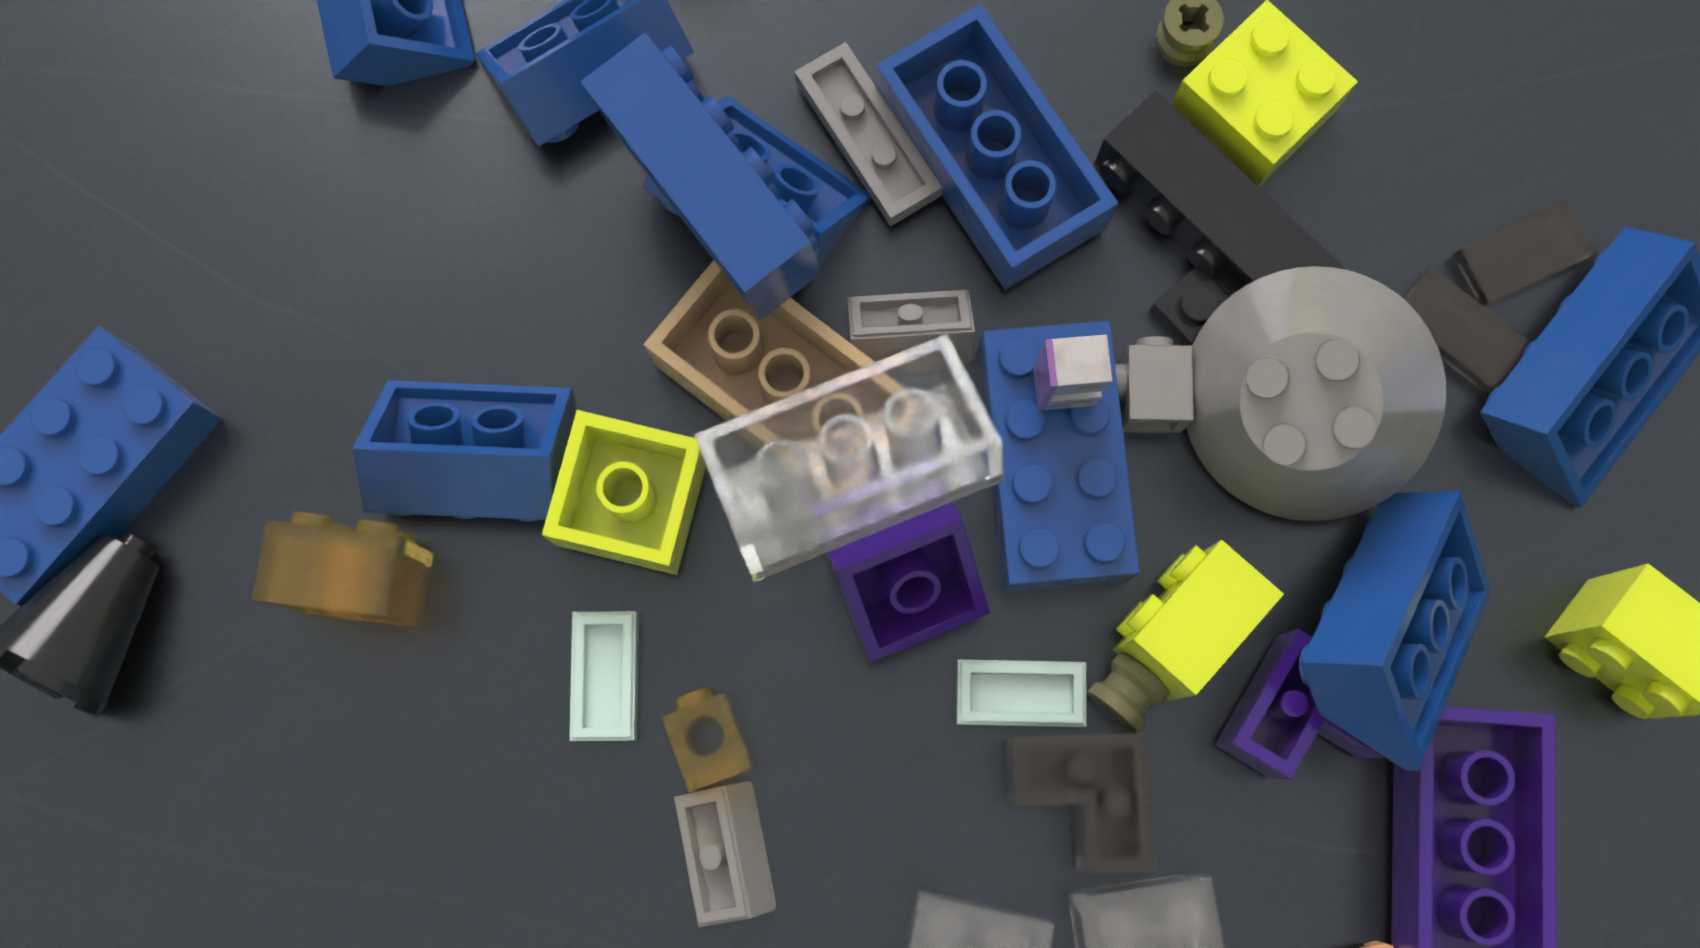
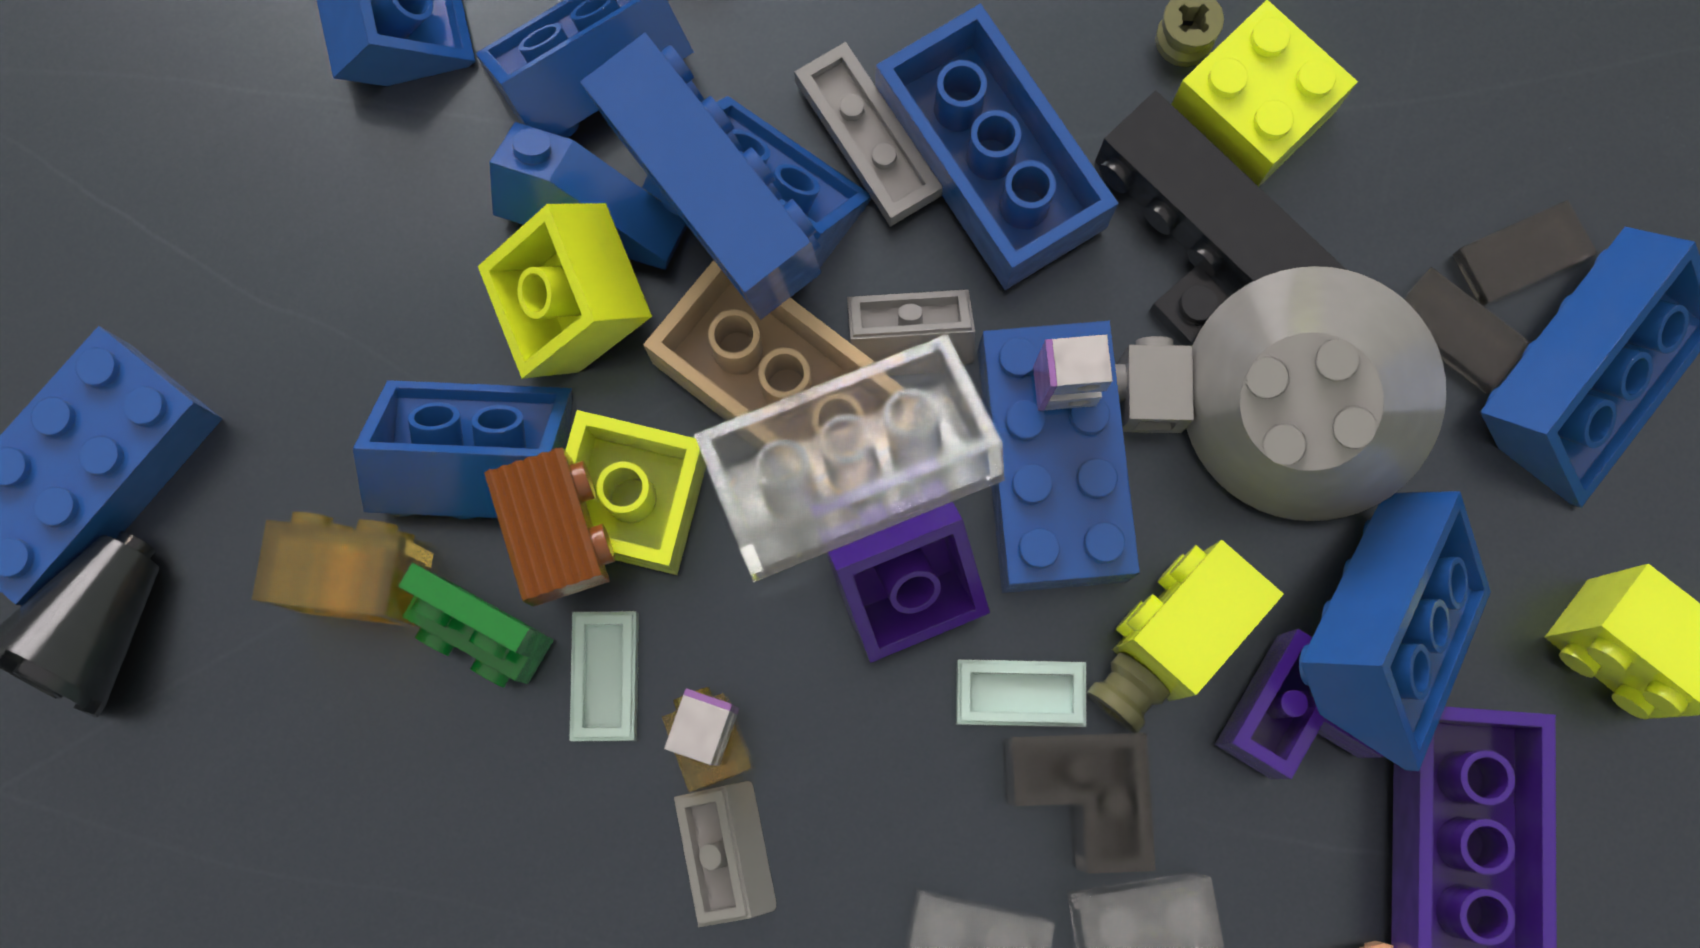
(462, 620): none -> green plate
(549, 526): none -> dark orange brick
(550, 169): none -> blue slope
(564, 289): none -> neon yellow brick
(702, 727): none -> flat silver piece

